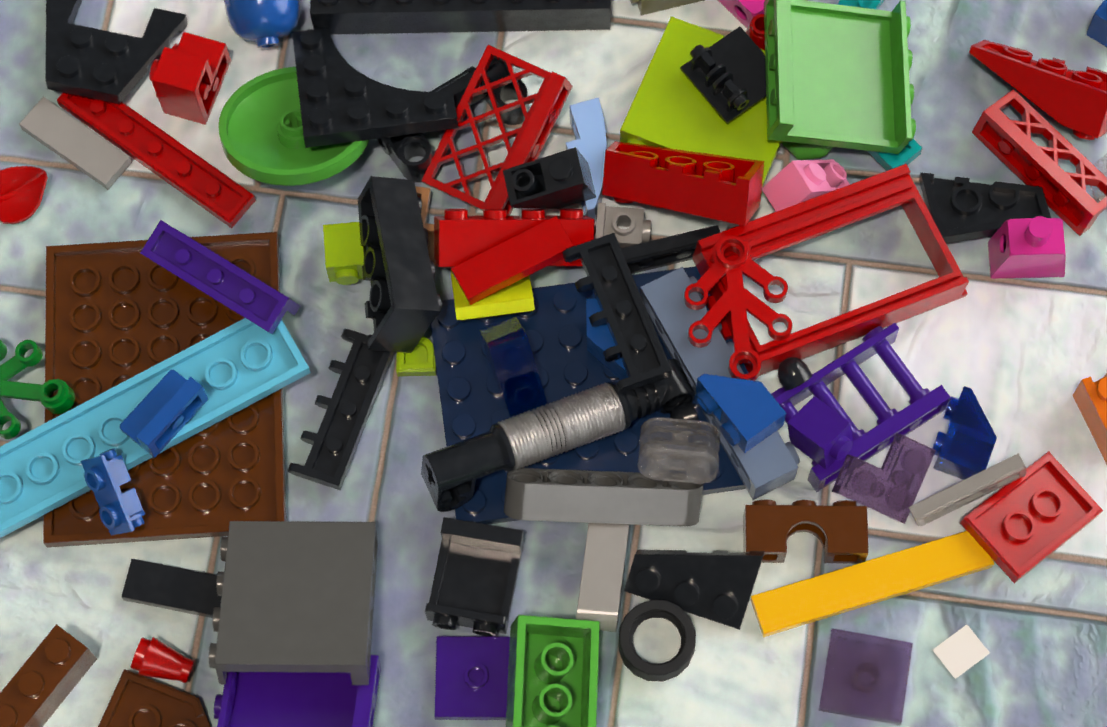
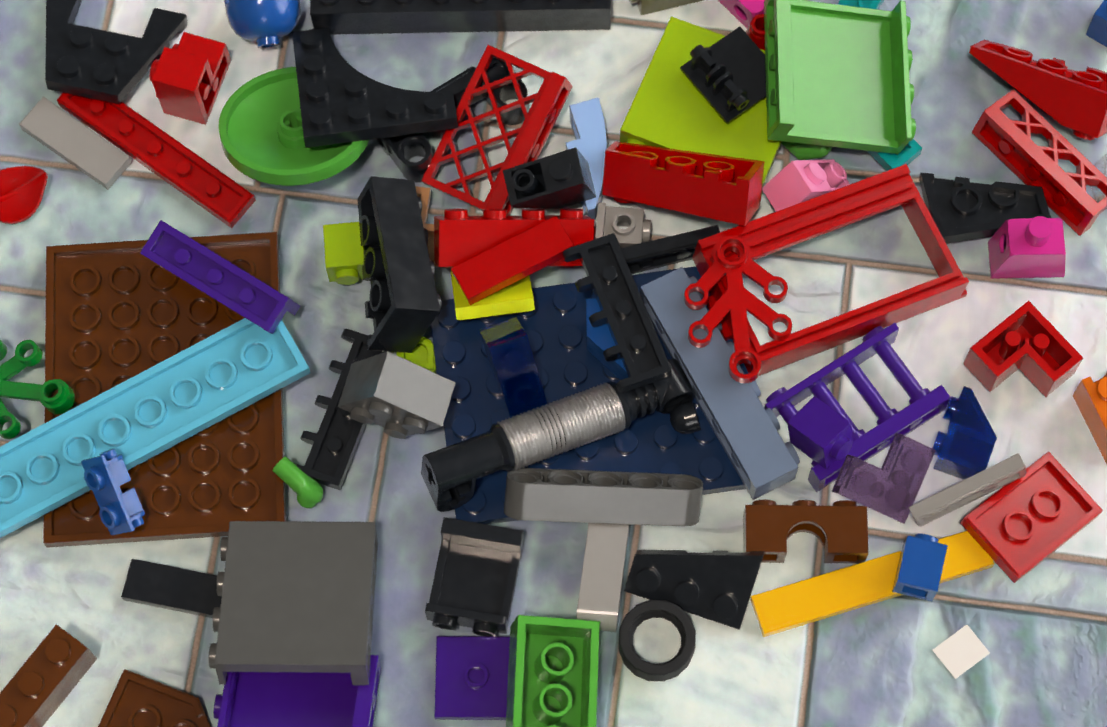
(161, 661): red cone -> none
(164, 412): blue panel -> none
(308, 490): none -> bright green arm
(396, 395): none -> dark grey brick
(679, 450): clear brick -> none
(742, 408): blue slope -> none
(793, 373): black hinge -> none
(865, 676): clear purple plate -> none
(920, 567): none -> blue brick
(1027, 344): none -> red brick

